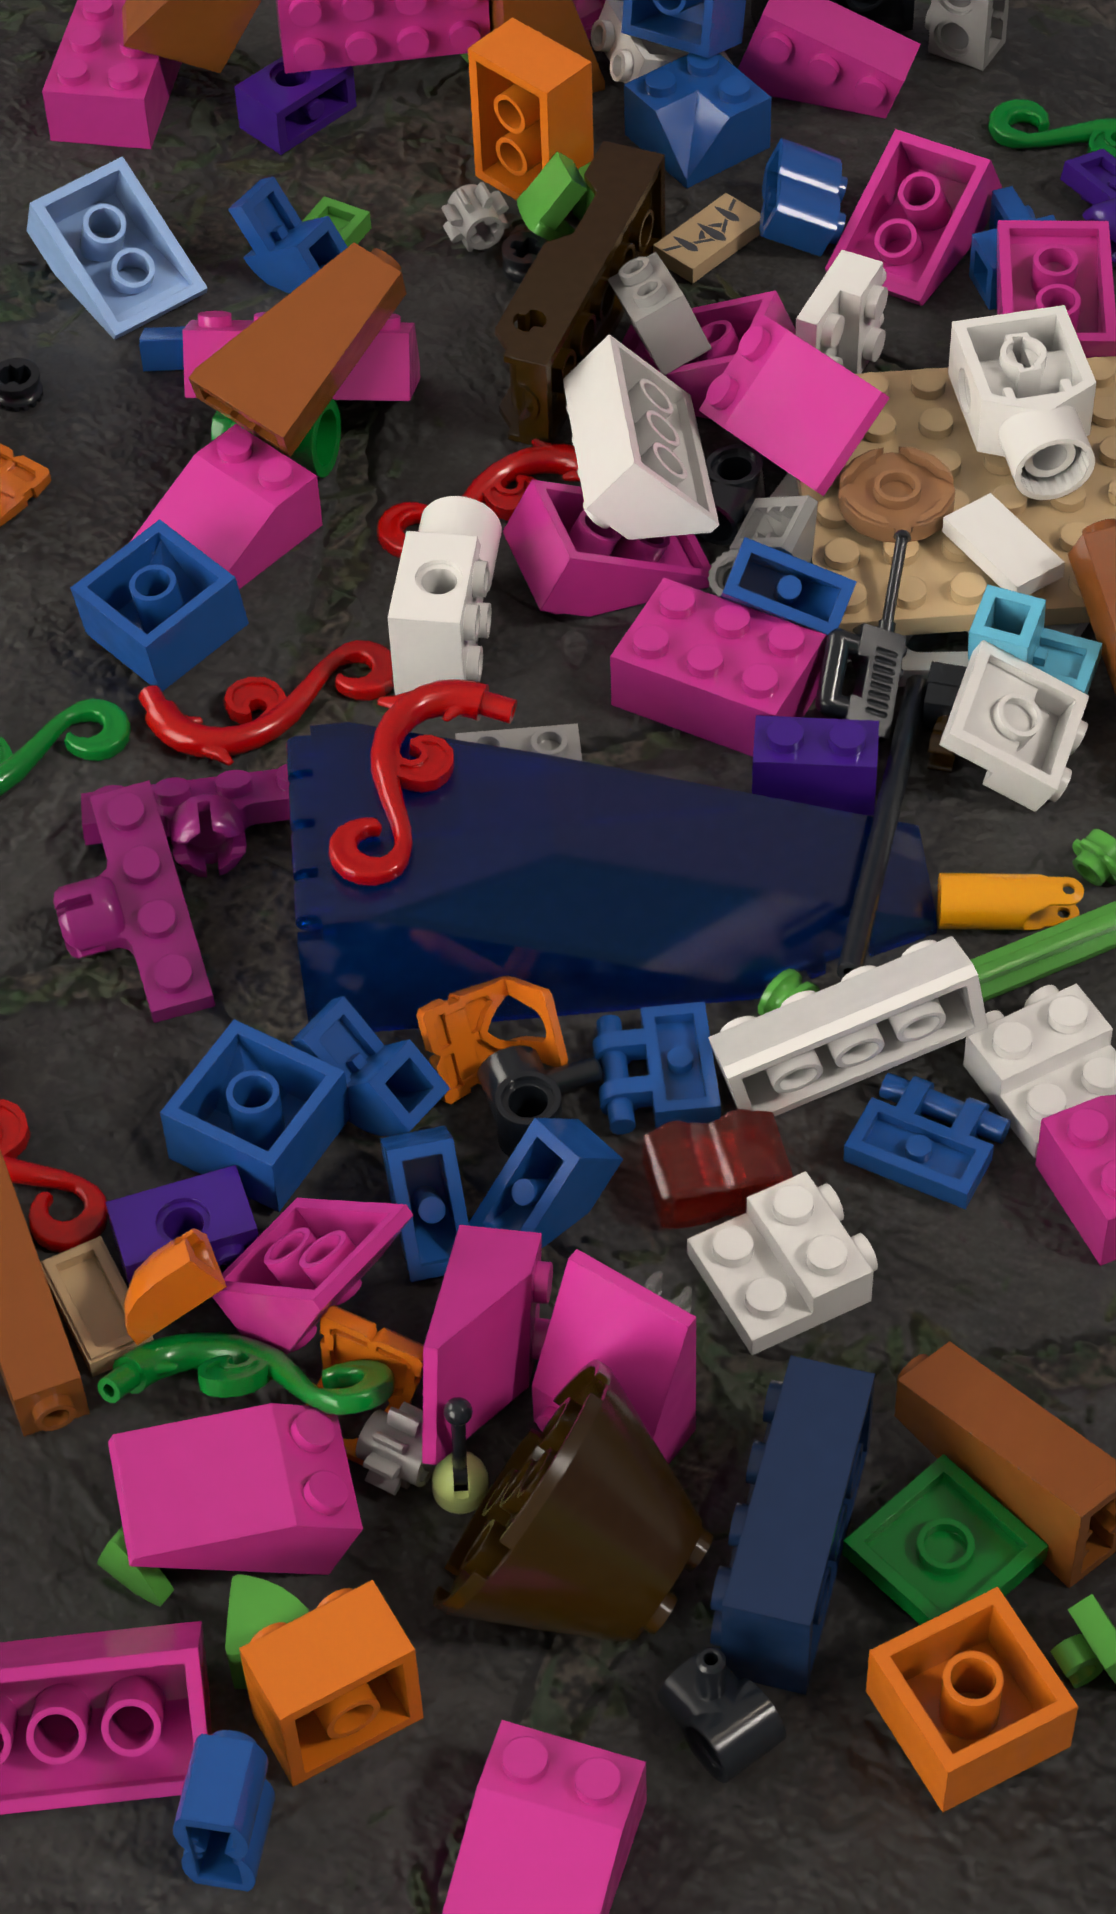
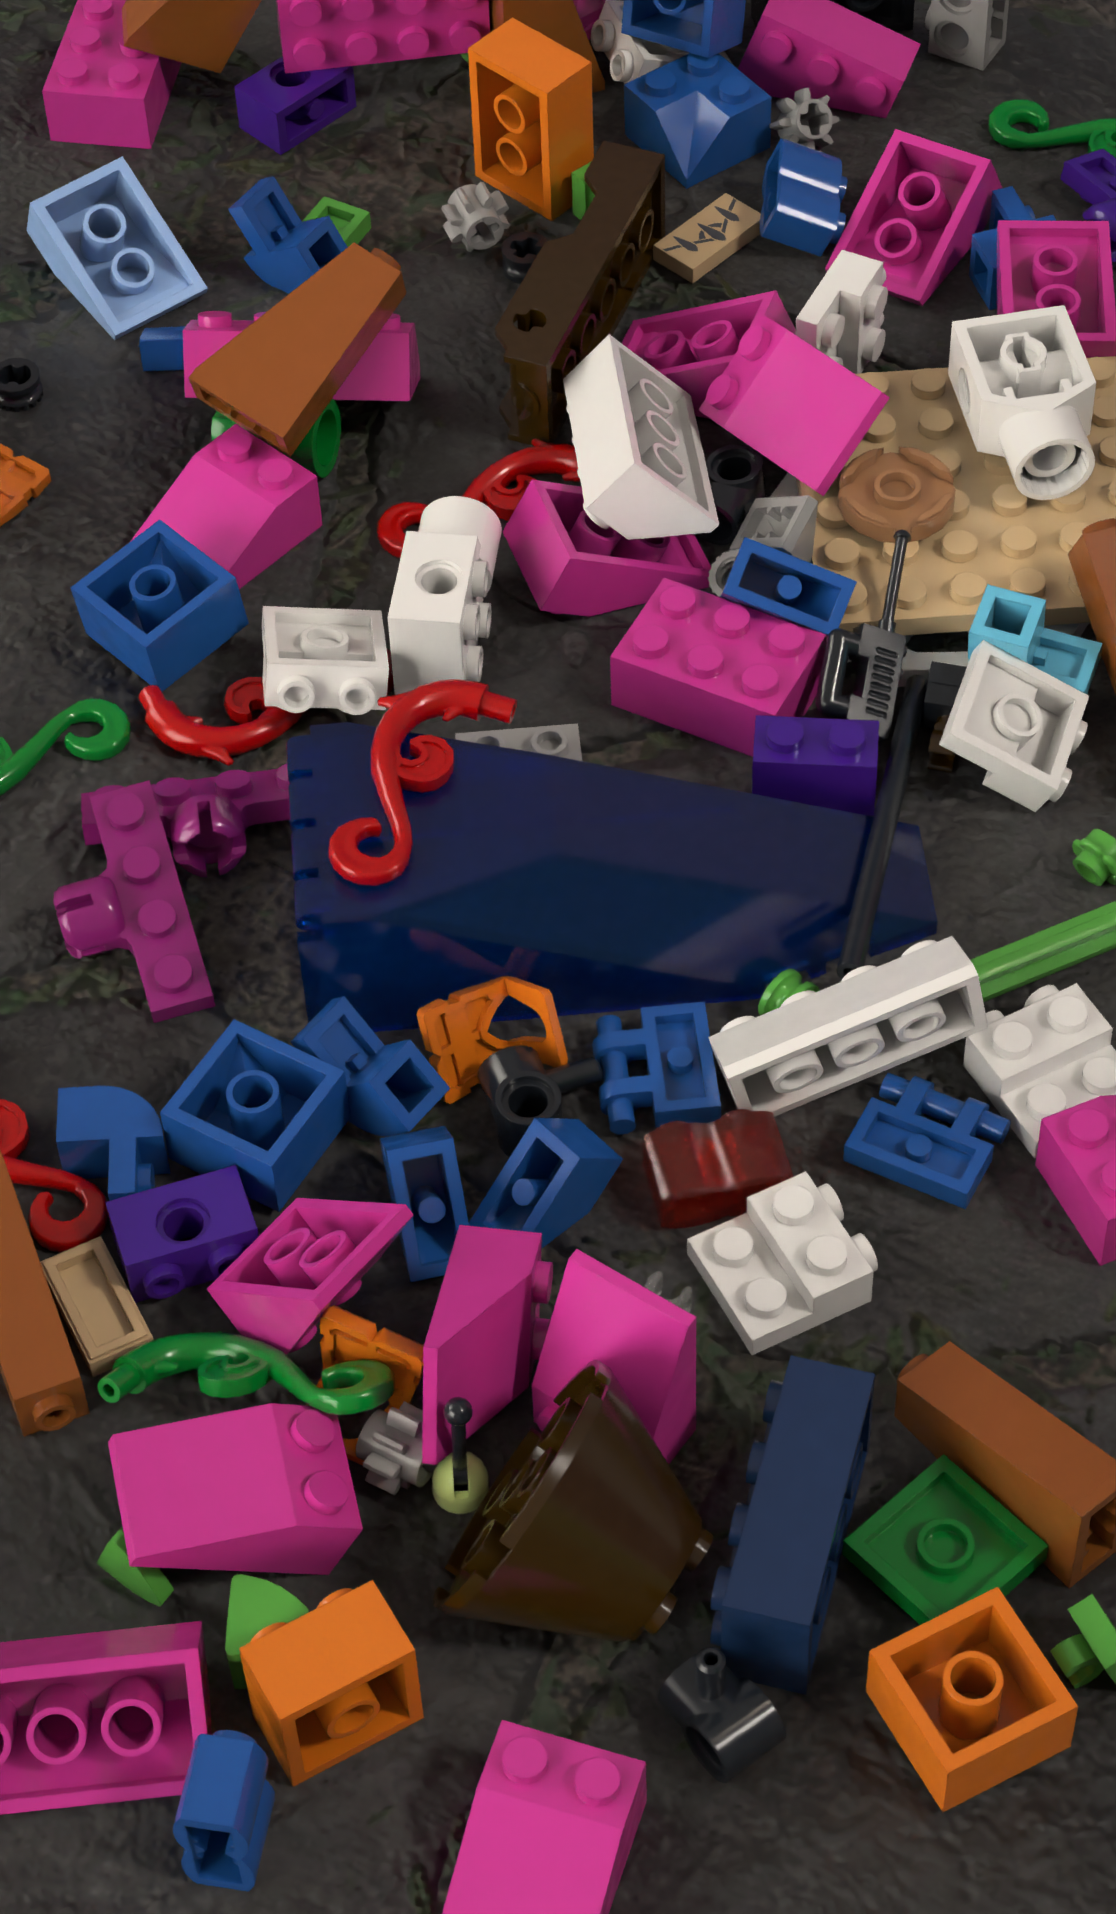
(110, 1136): none -> blue brick
(171, 1284): orange brick -> none
(324, 659): none -> white plate
(552, 198): bright green tile -> none
(659, 313): light grey brick -> none
(805, 108): none -> light grey gear
(1003, 546): white tile -> none
(1004, 901): light orange piece -> none

